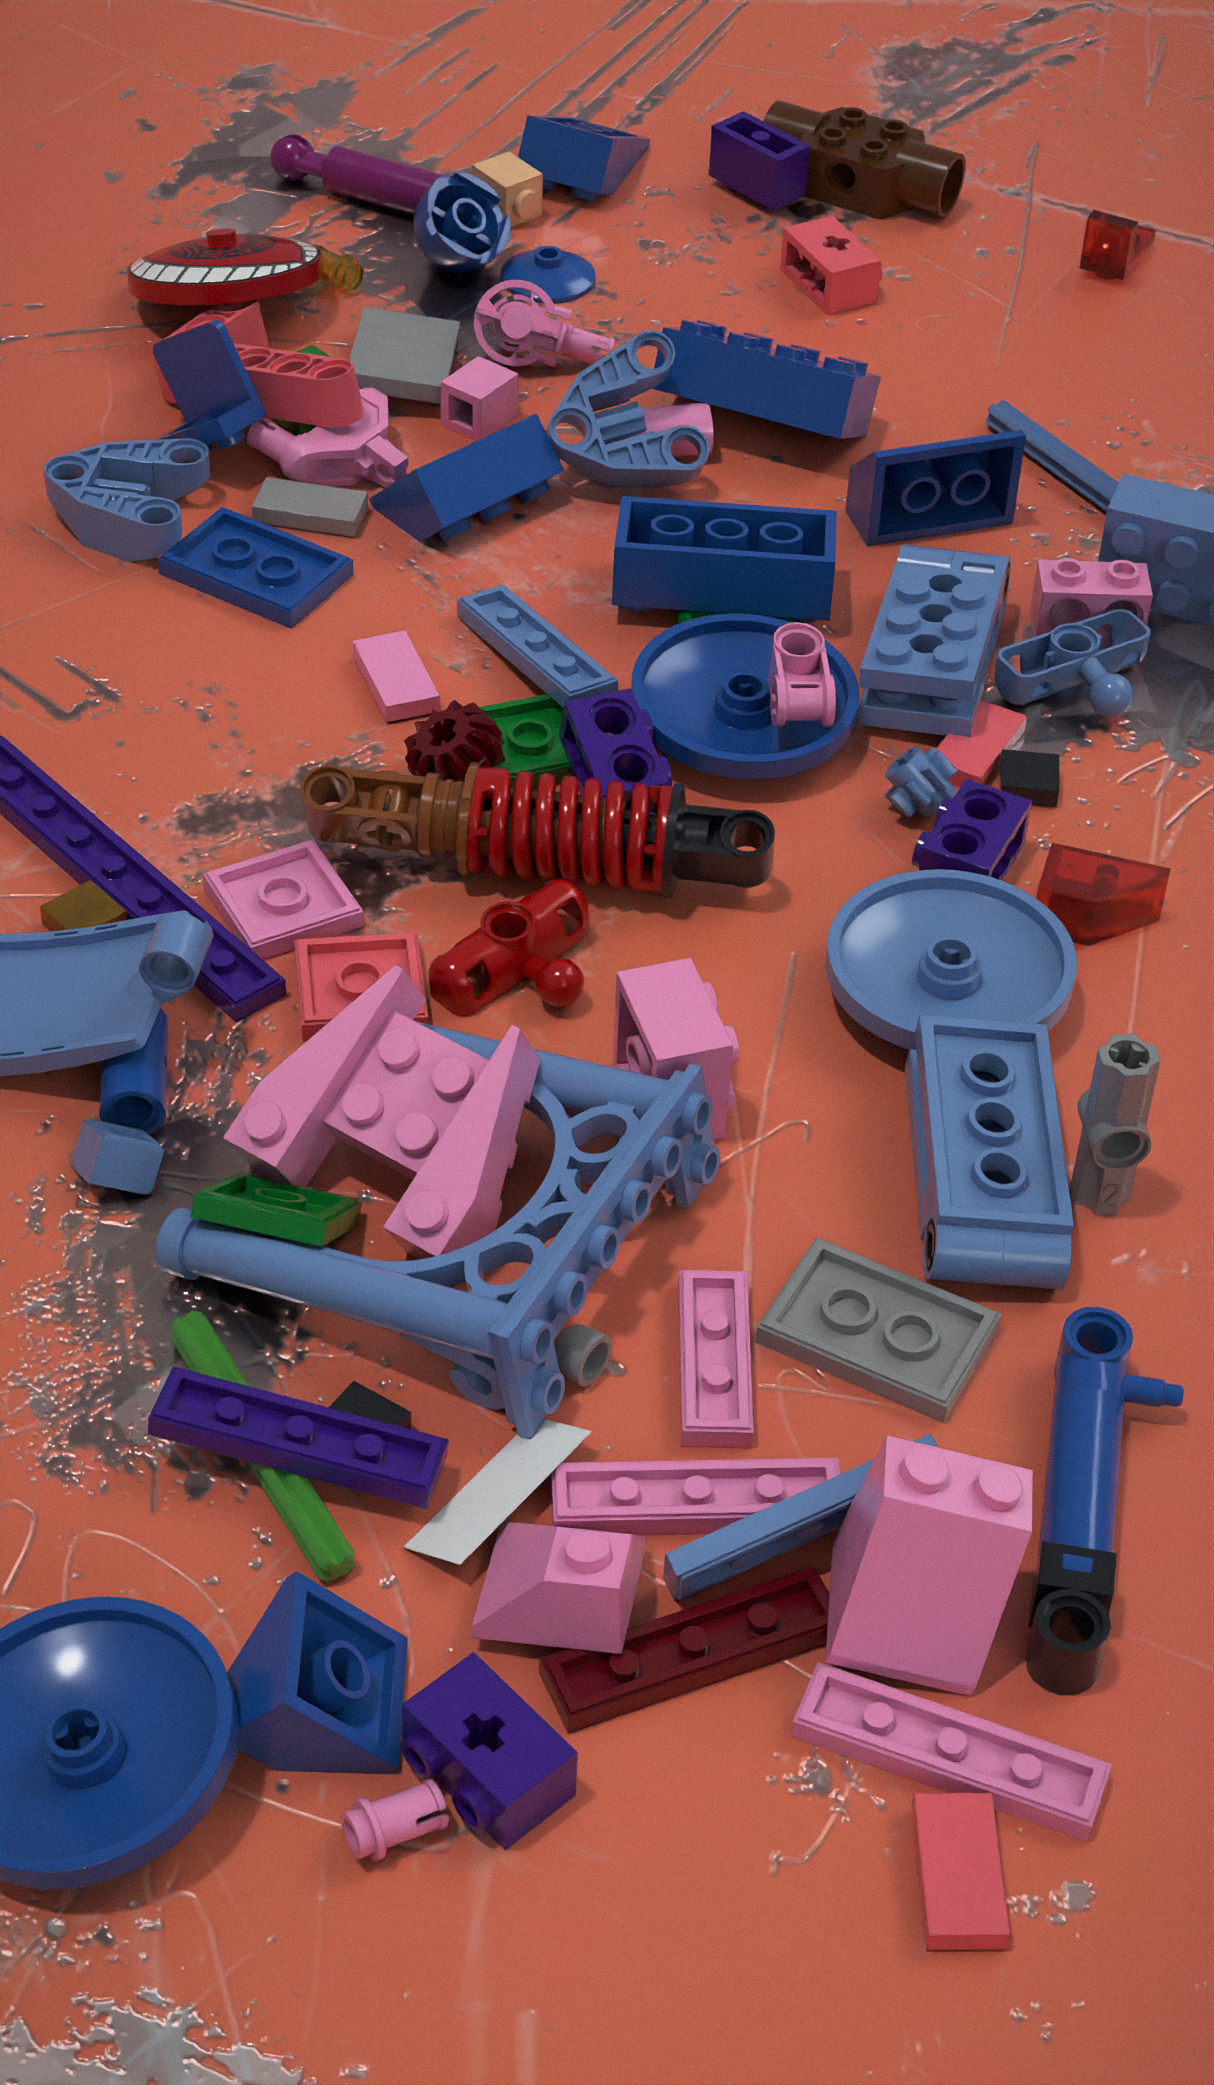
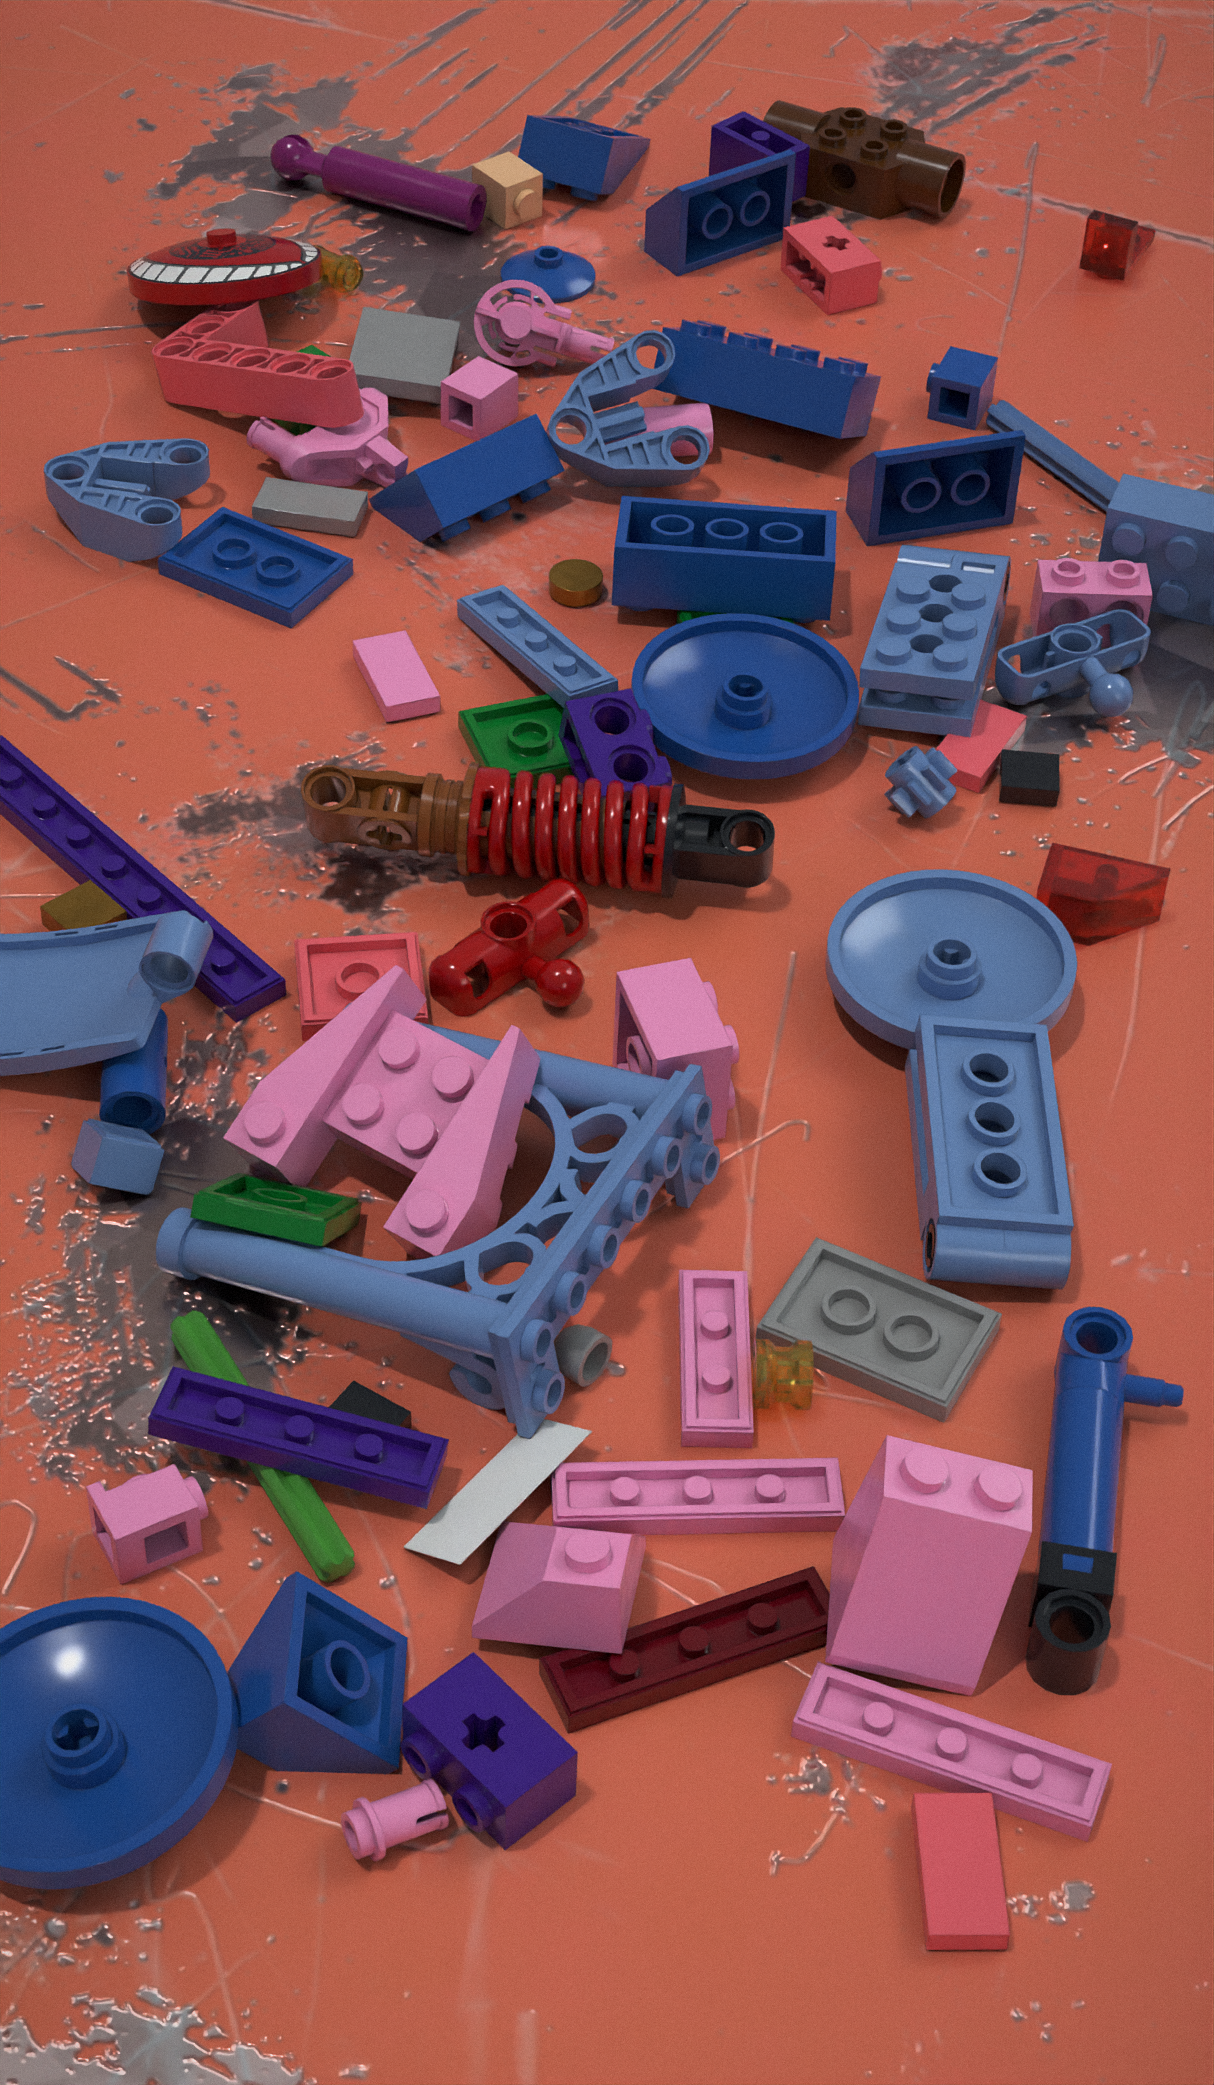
(147, 1521): none -> bright pink brick
(208, 385): blue bracket -> none
(283, 899): bright pink tile -> none
(454, 740): dark red gear -> none
(460, 223): blue cylinder -> none
(575, 582): none -> pearl gold tile
(721, 215): none -> blue slope
(764, 1534): medium blue tile -> none
(782, 1374): none -> clear yellow wheel
(800, 677): bright pink piece -> none
(961, 387): none -> blue brick
(975, 832): dark purple brick -> none
(1114, 1123): light grey piece -> none

